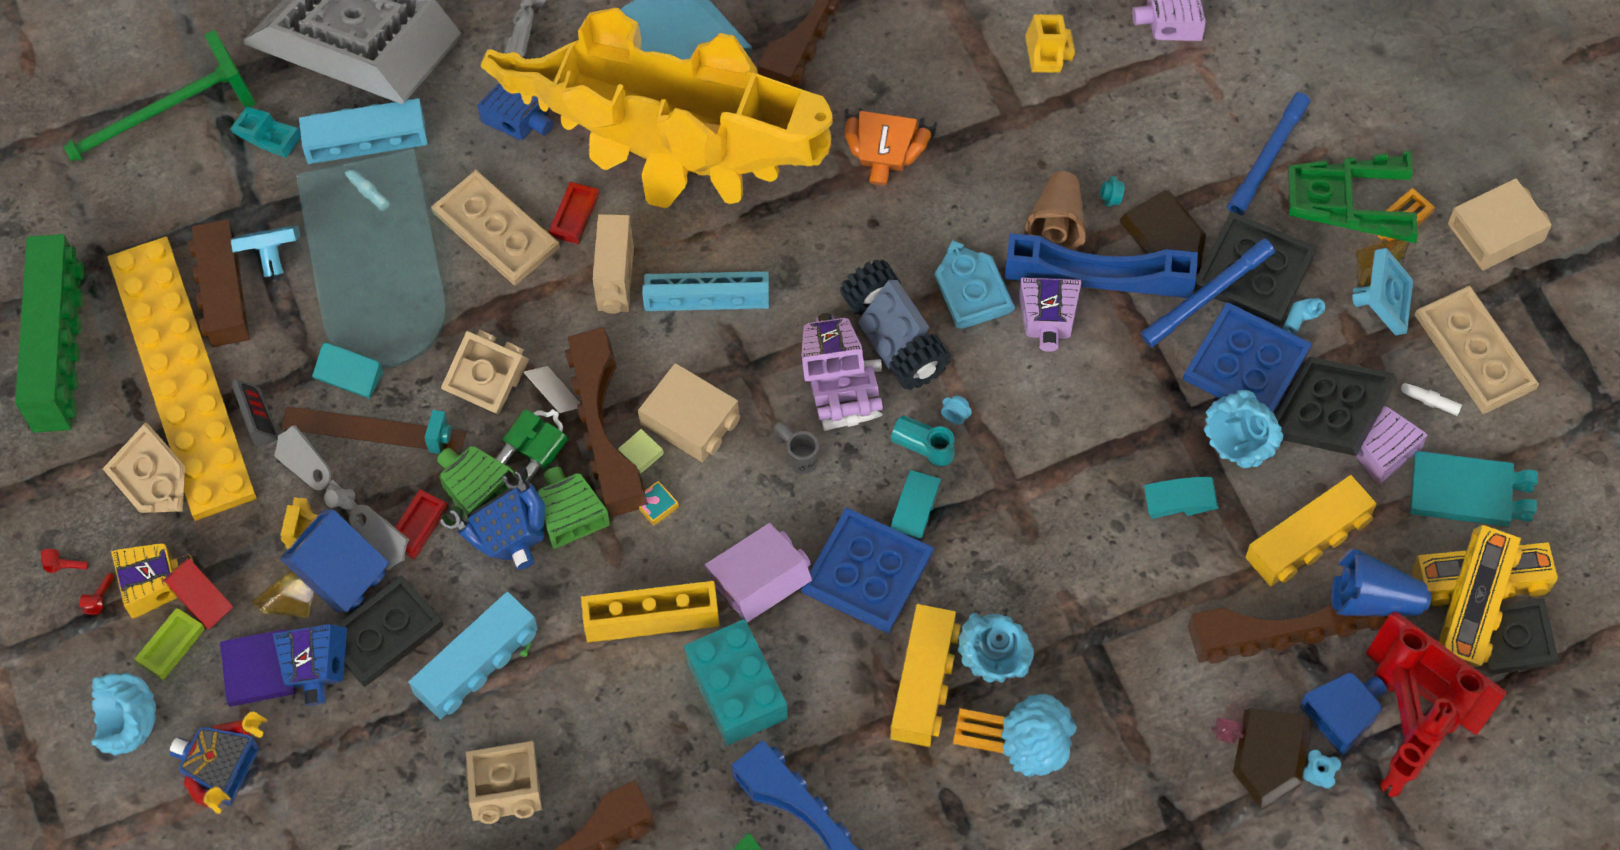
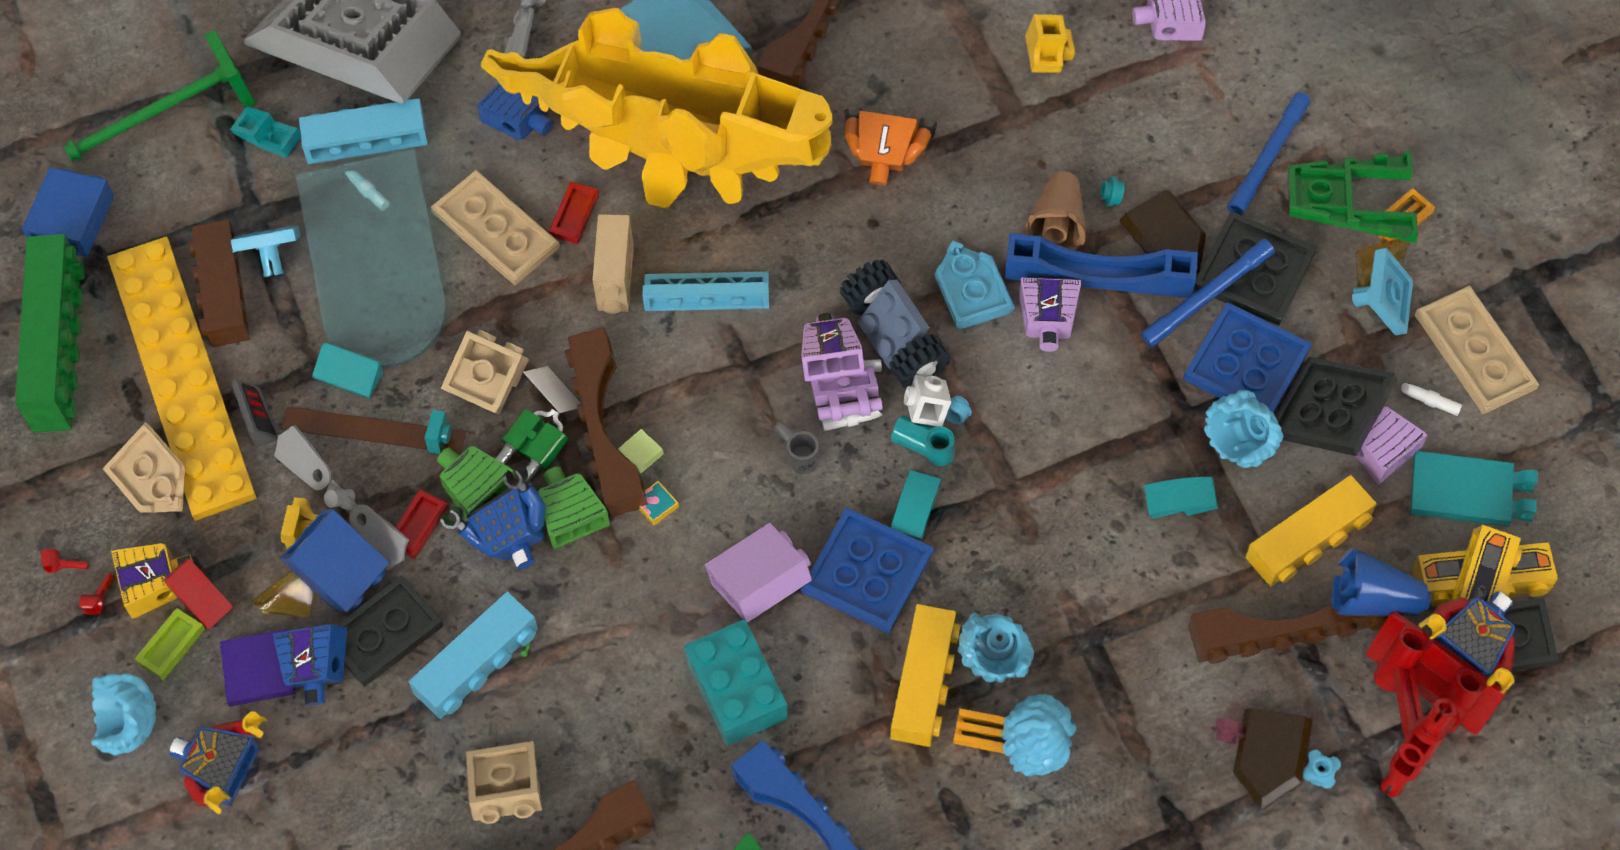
(70, 206): none -> blue brick
(650, 611): yellow brick -> none
(689, 413): tan brick -> none
(928, 400): none -> white brick
(1303, 311): medium azure arm -> none
(1344, 709): blue torso -> none
(1477, 635): none -> torso
(1499, 224): tan brick -> none

